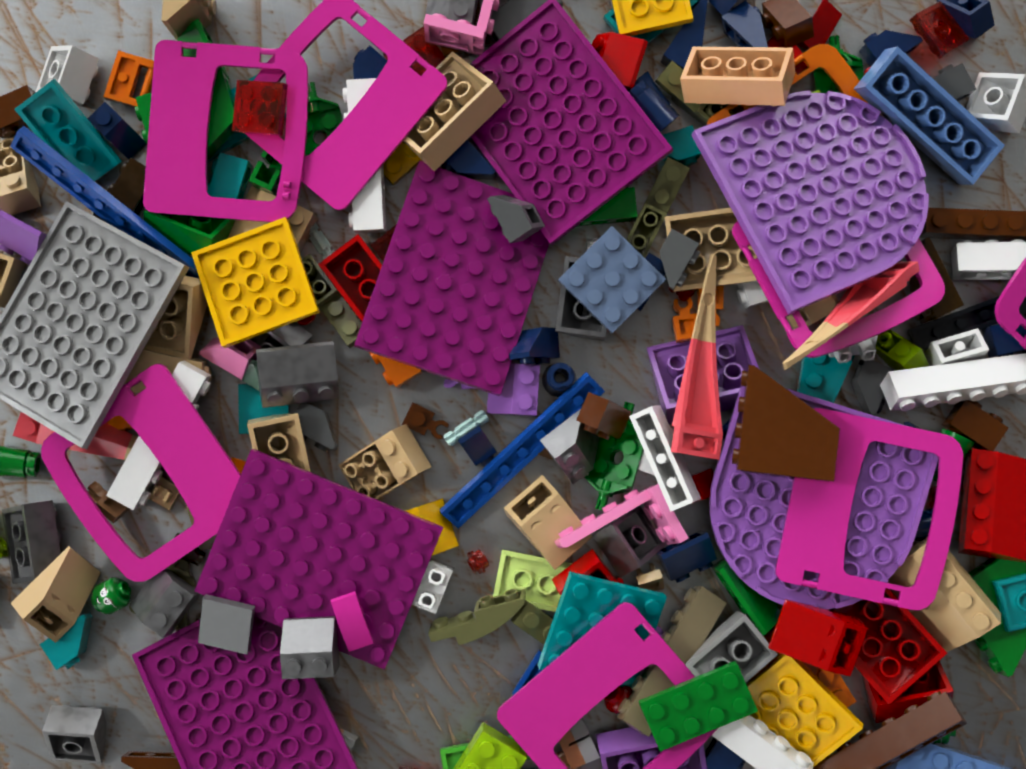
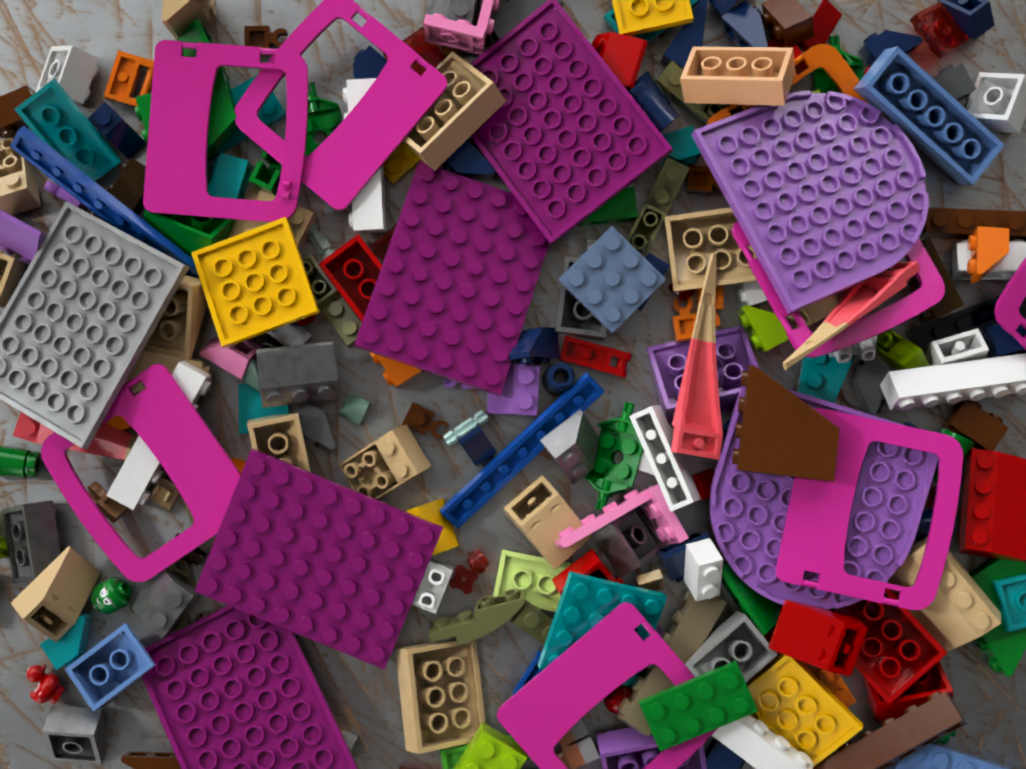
(49, 685): none -> red animal
(63, 194): none -> medium lavender plate
(110, 667): none -> medium blue slope
(226, 624): dark grey tile -> none
(259, 107): clear red plate -> none
(262, 37): none -> reddish brown plate
(309, 648): flat silver slope -> none
(351, 621): dark pink slope -> none
(354, 408): none -> sand green slope
(439, 694): none -> tan slope
(456, 581): none -> clear red plate
(516, 217): dark grey slope -> none
(594, 356): none -> red plate
(603, 417): reddish brown brick -> none
(676, 255): dark grey slope -> none
(700, 180): none -> reddish brown plate
(703, 569): none -> white brick
(763, 326): none -> lime slope
(988, 250): none -> orange slope

